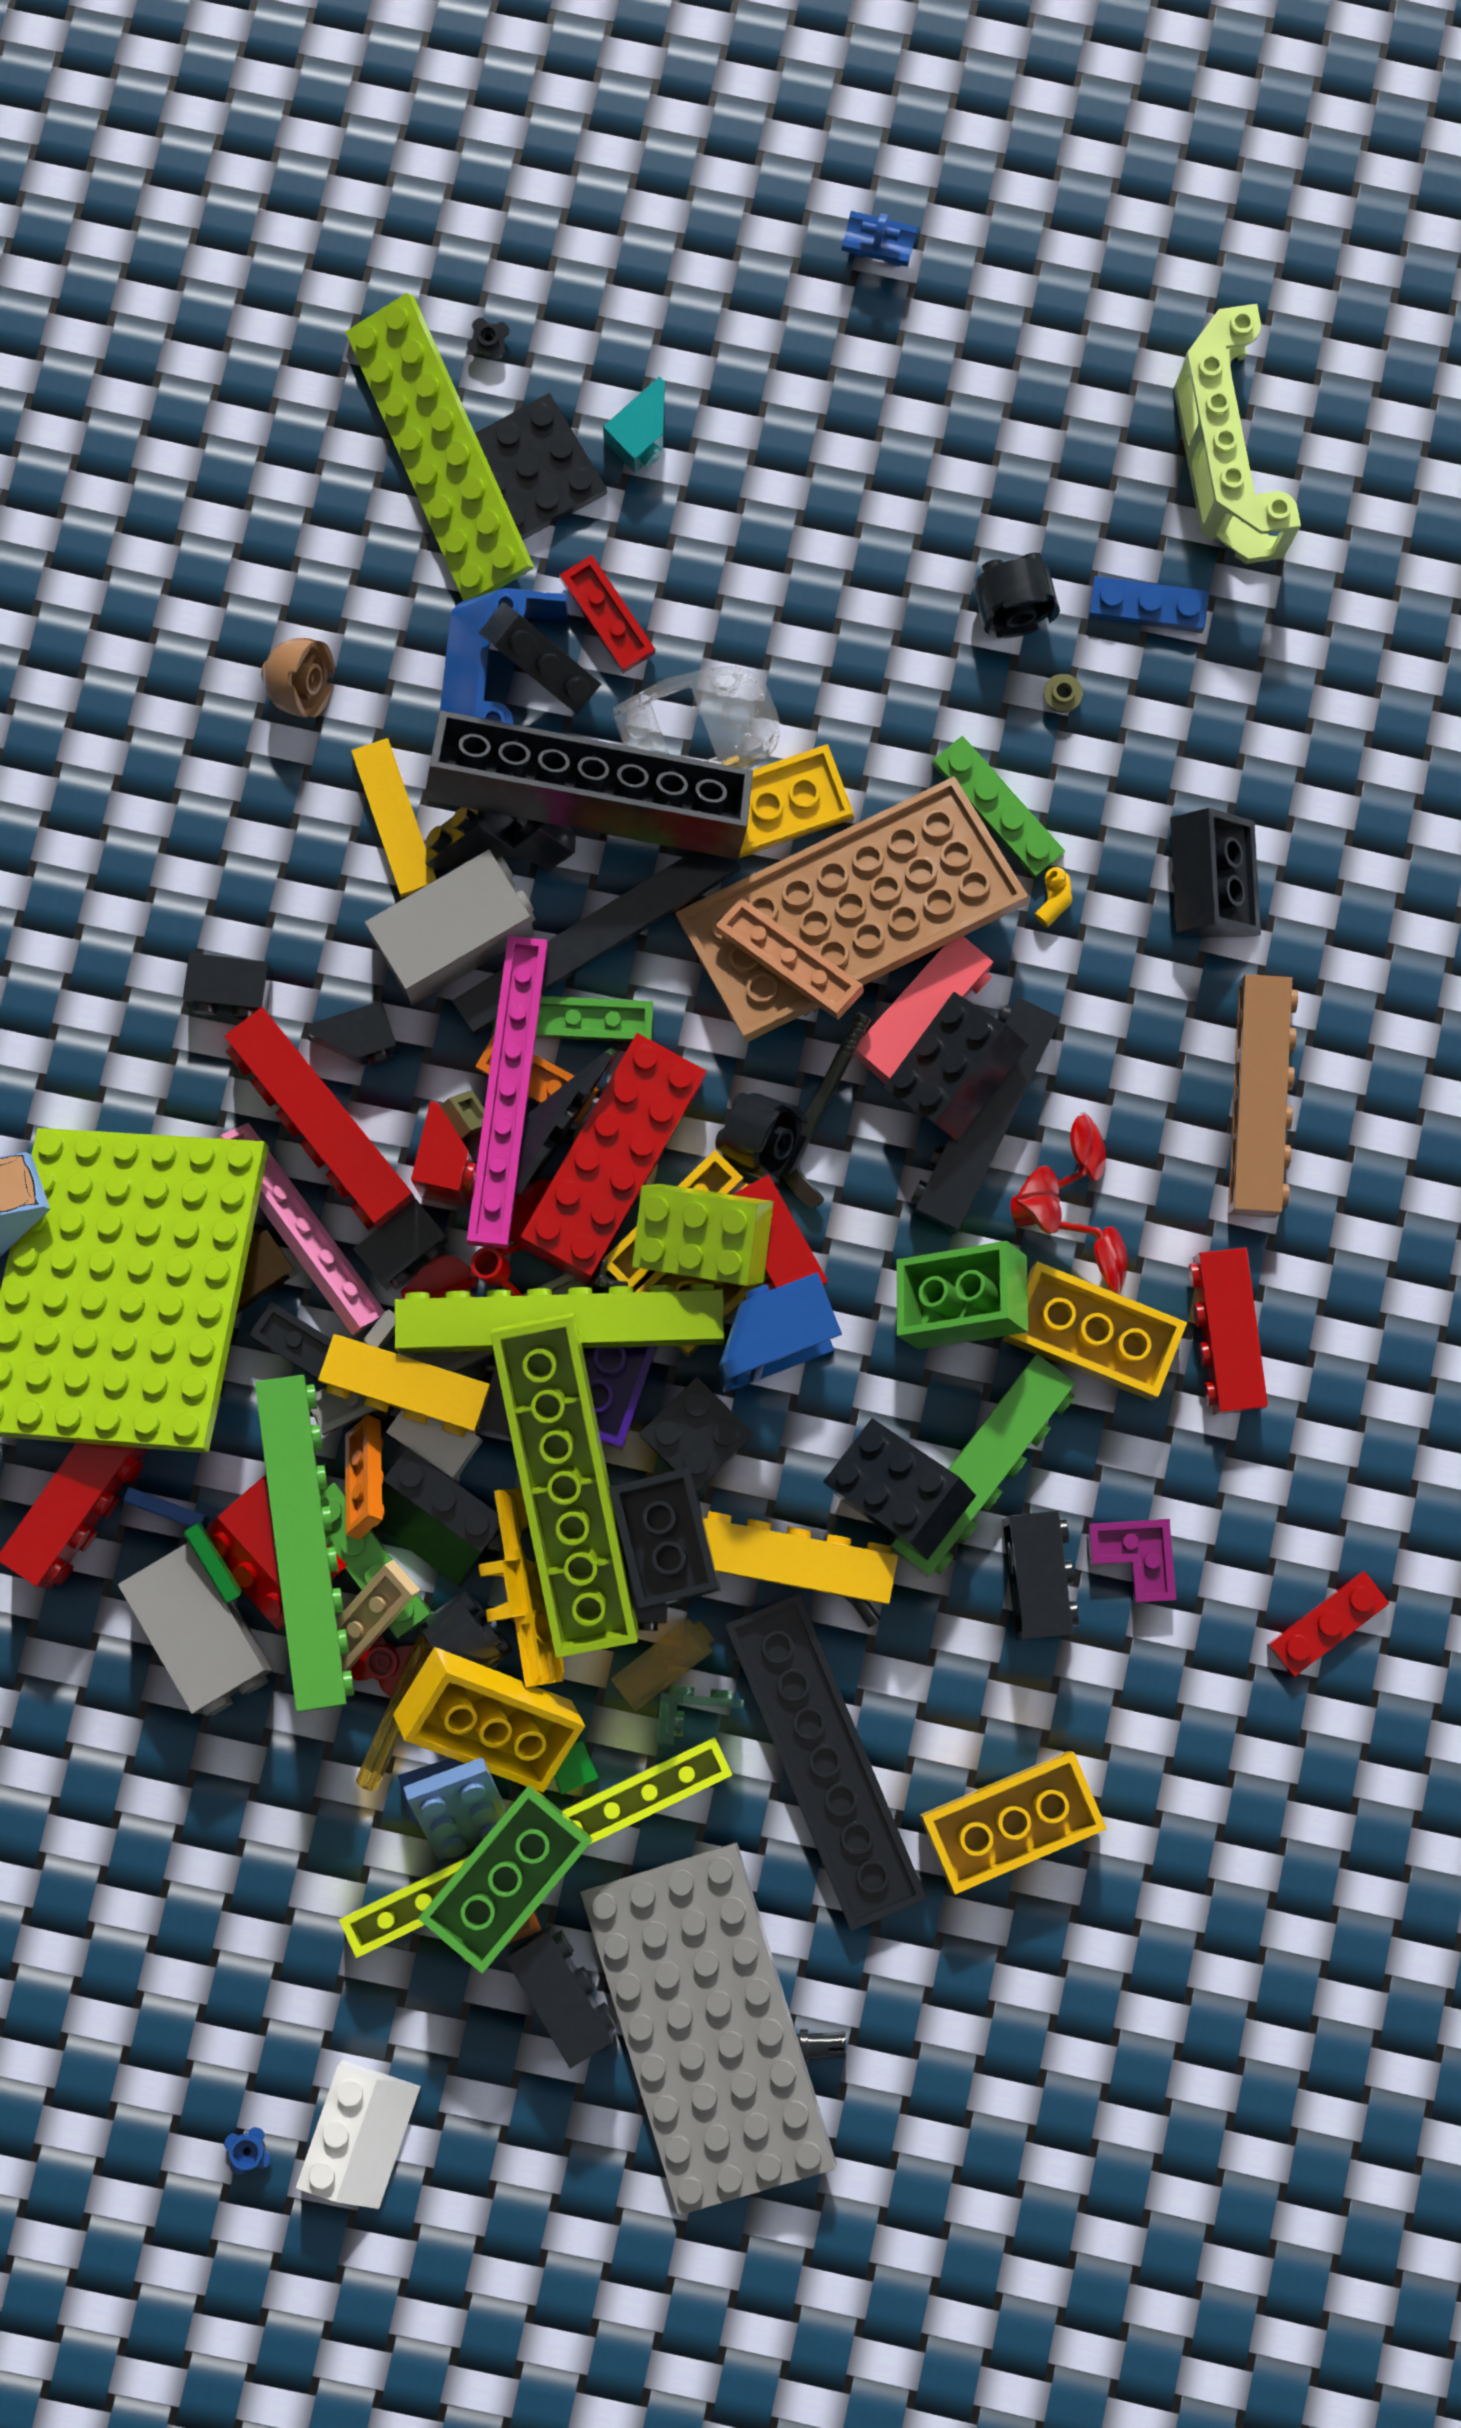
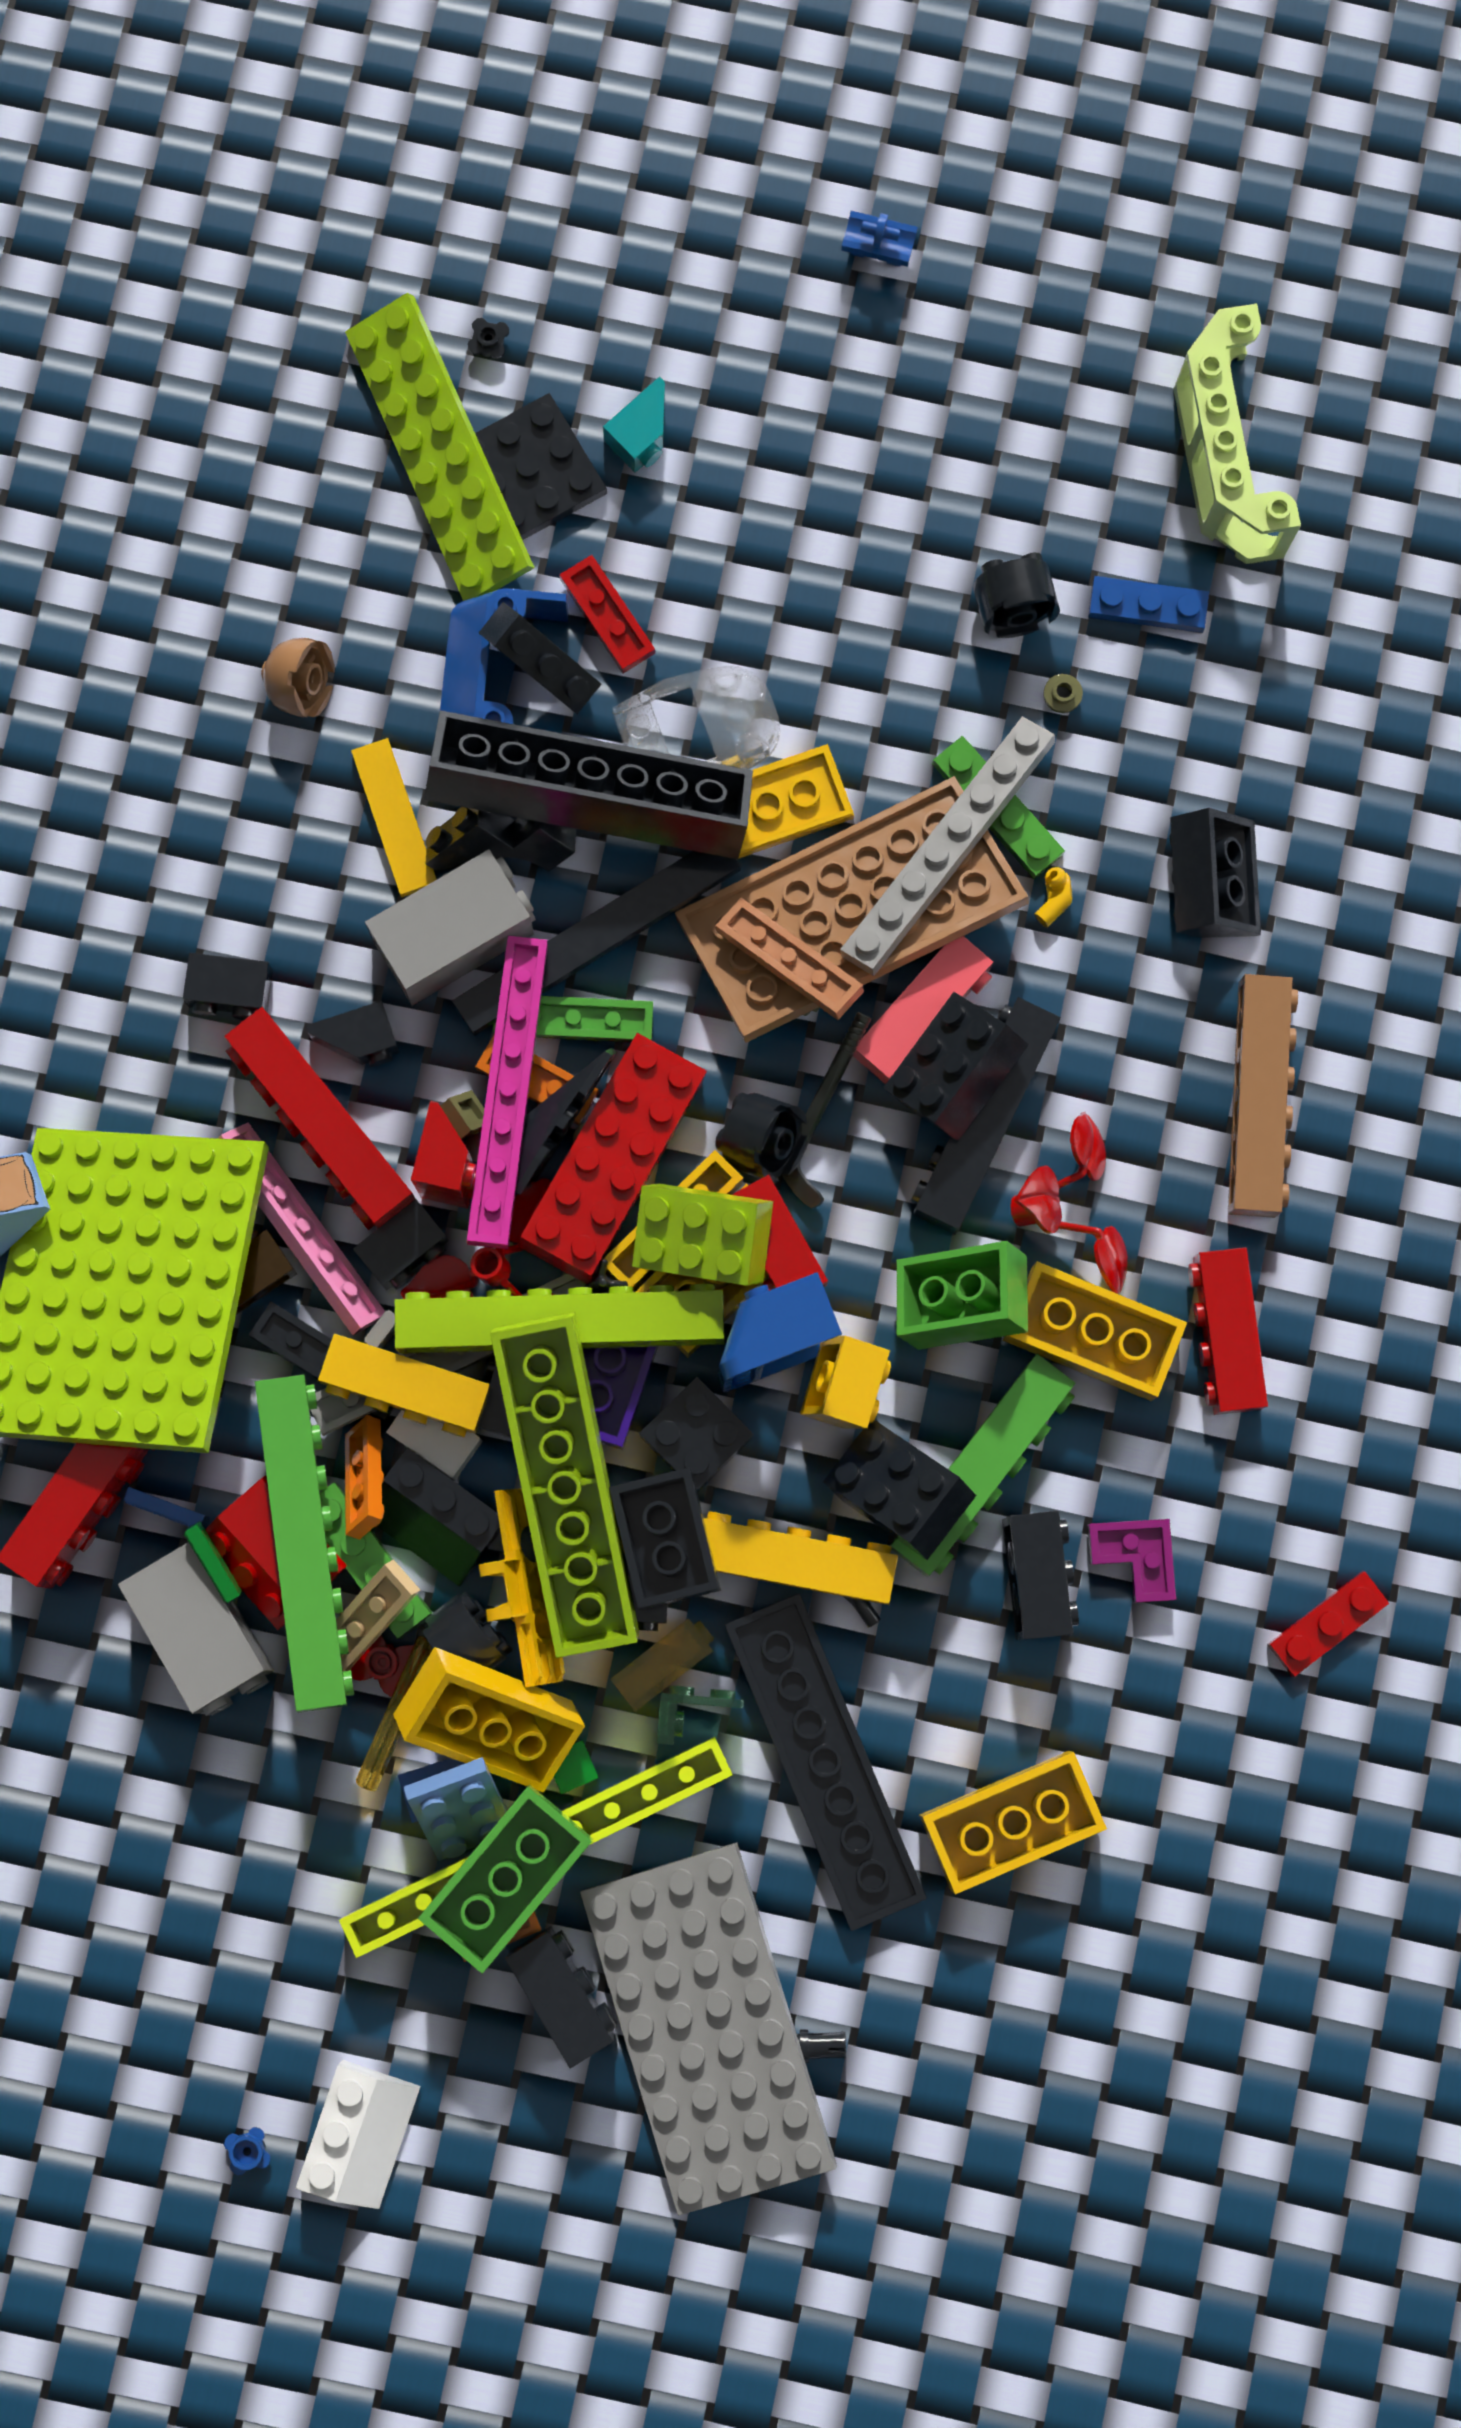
(846, 1383): none -> yellow brick
(947, 846): none -> light grey plate

